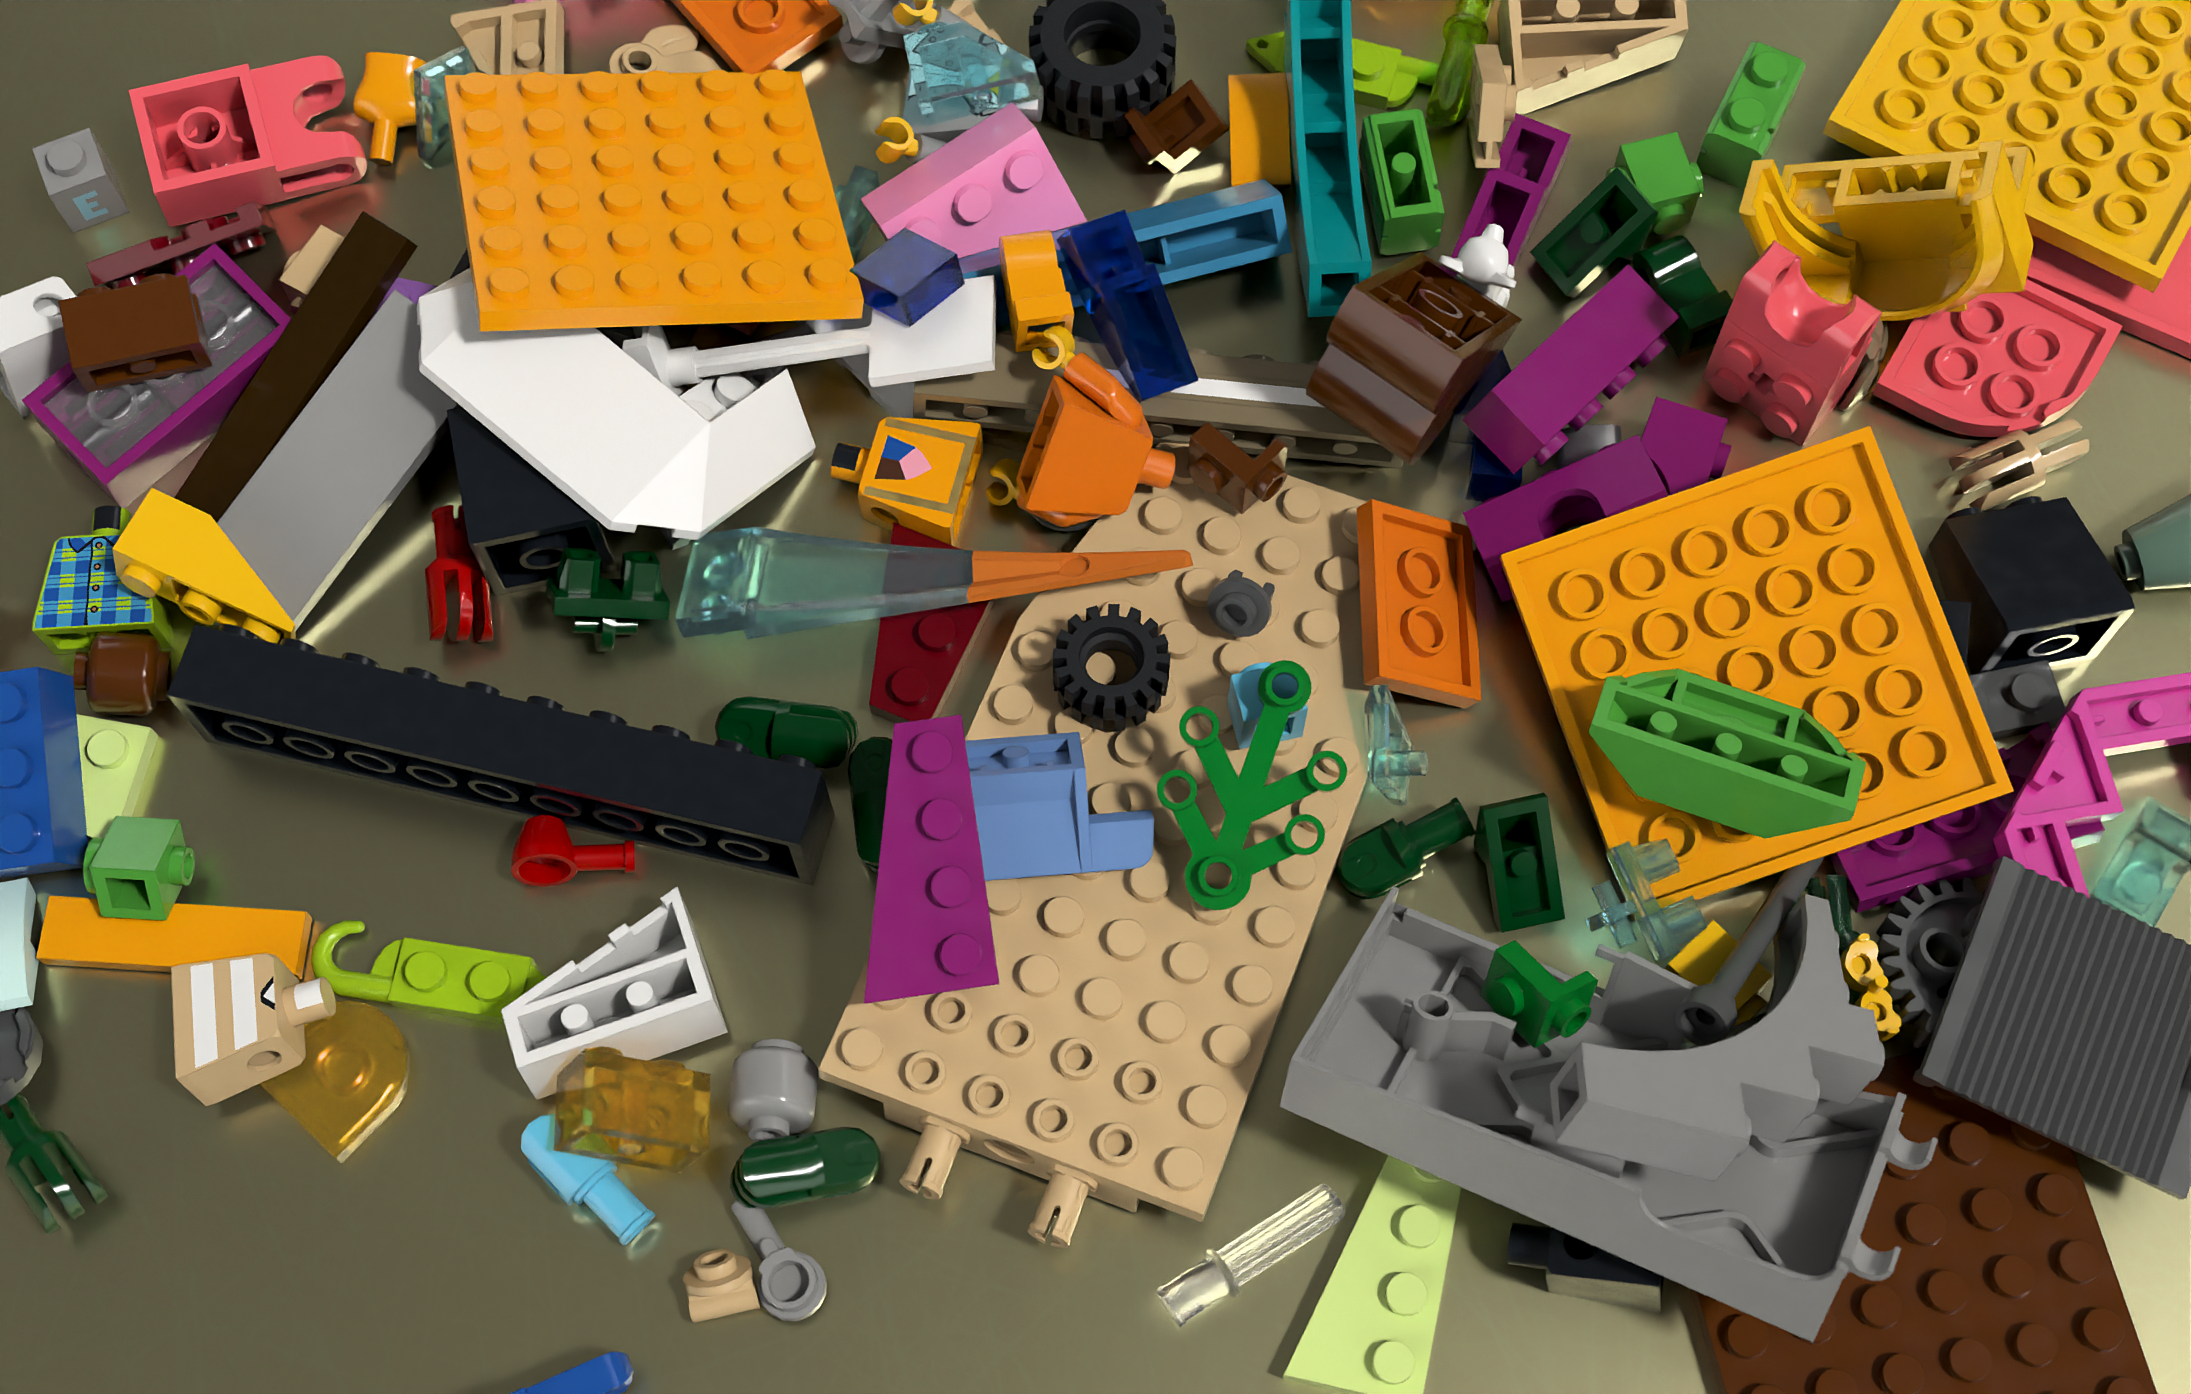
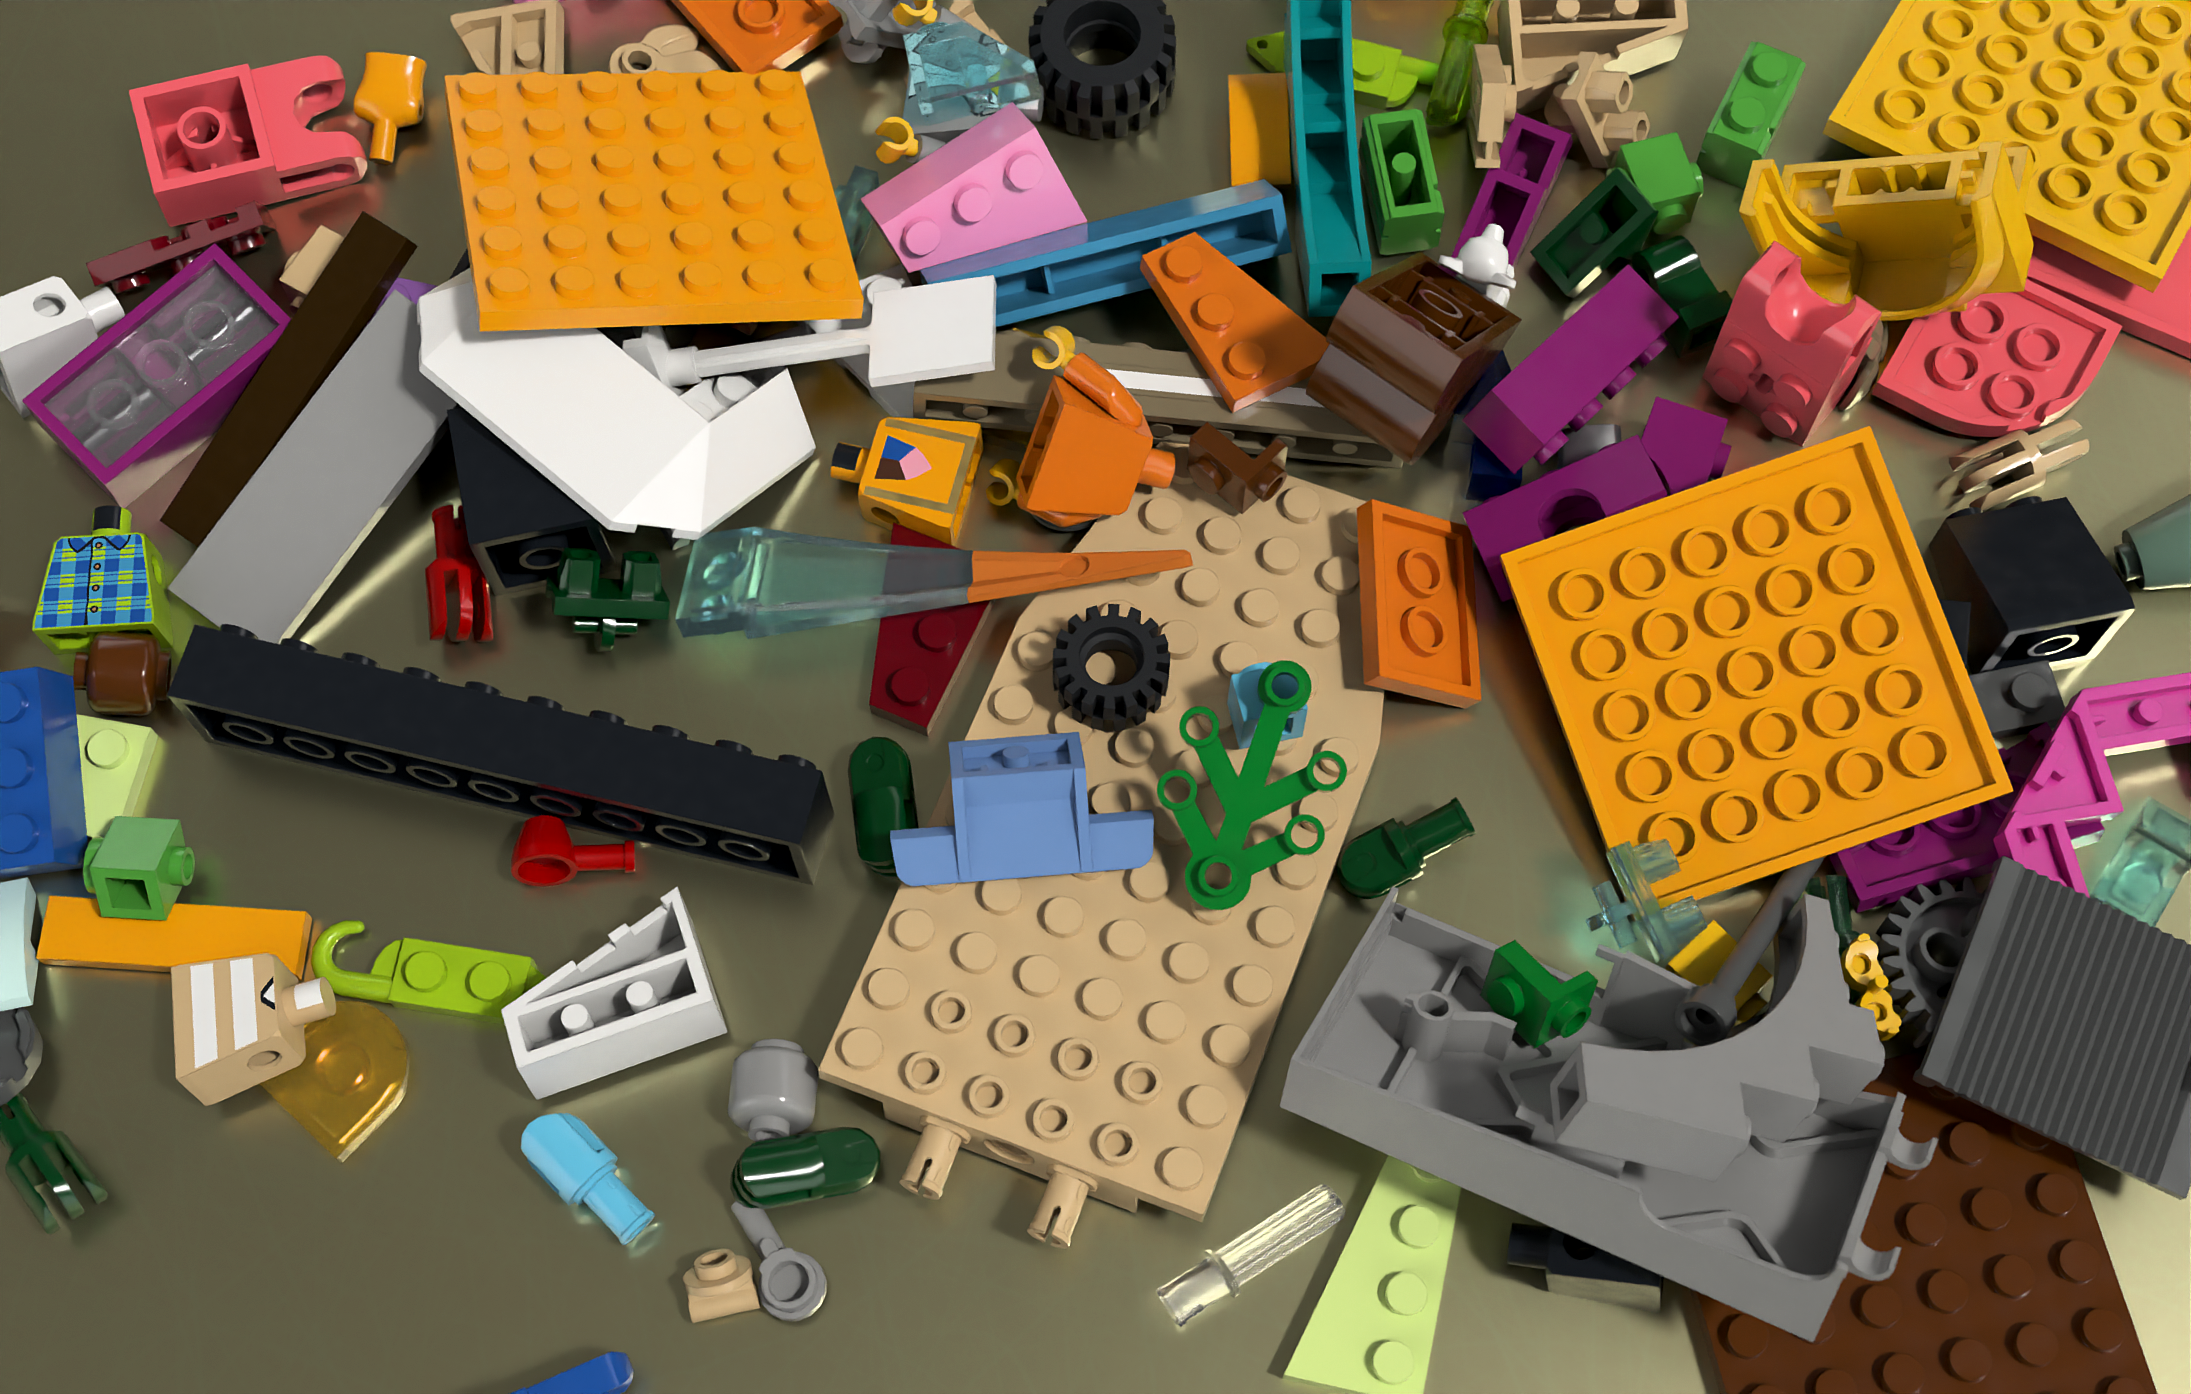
(80, 180): light grey brick -> none
(135, 332): reddish brown brick -> none
(193, 563): yellow slope -> none
(430, 101): clear light blue piece -> none
(632, 1110): clear yellow brick -> none
(789, 727): dark green arm -> none
(908, 276): clear blue piece -> none
(931, 884): magenta wing -> none
(1033, 288): light orange leg -> none
(1127, 305): clear blue slope -> none
(1176, 128): reddish brown bracket -> none
(1231, 322): none -> orange wing
(1240, 605): dark grey plate -> none
(1389, 748): clear light blue piece -> none
(1520, 862): dark green slope -> none
(1597, 110): none -> tan hips
(1725, 753): bright green wedge -> none

